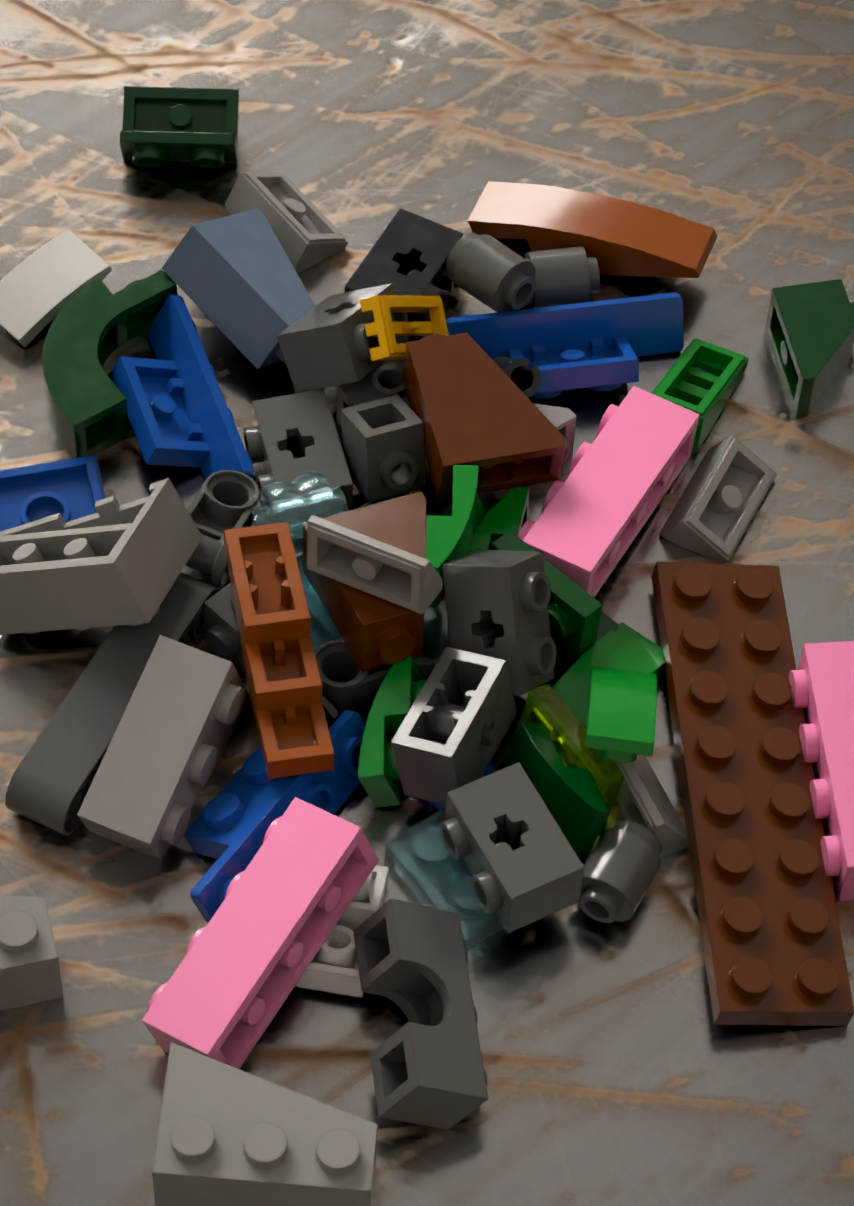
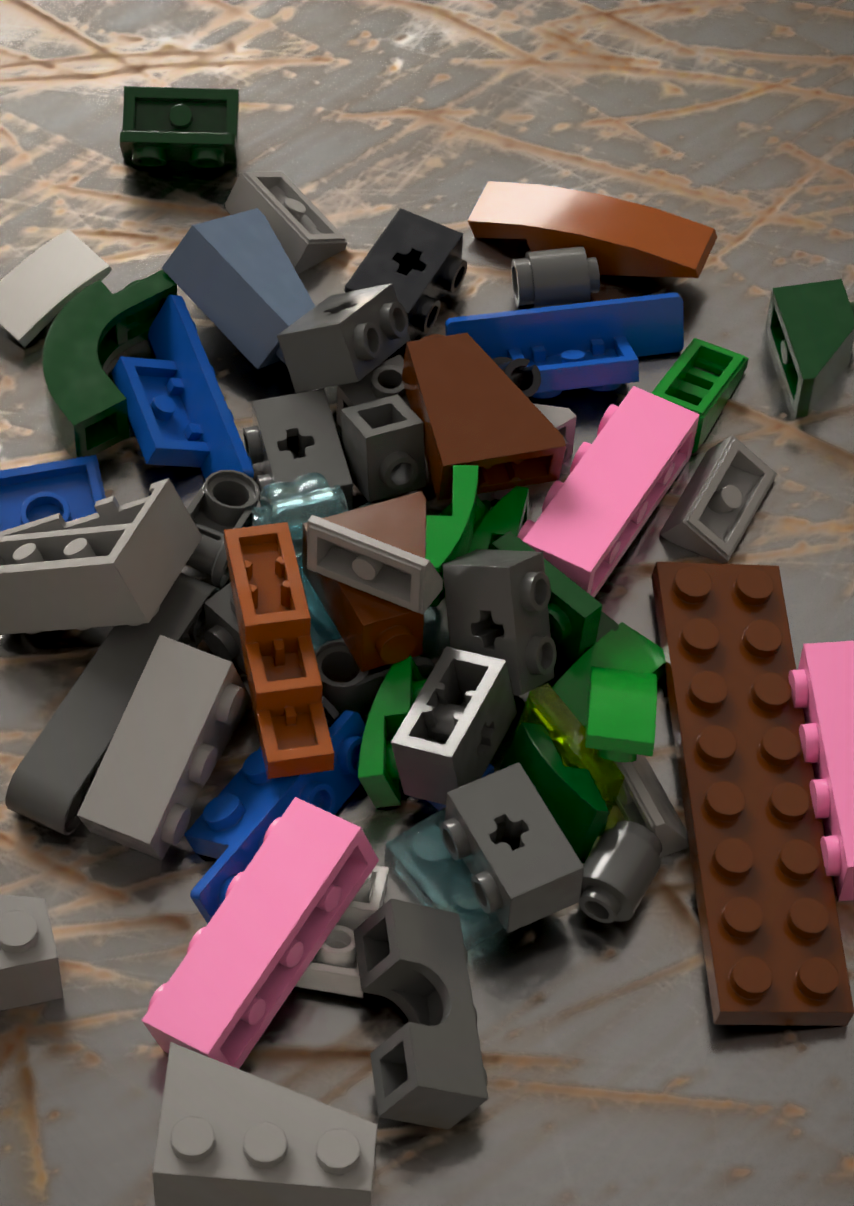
(387, 330): yellow tile -> none
(492, 272): dark grey brick -> none

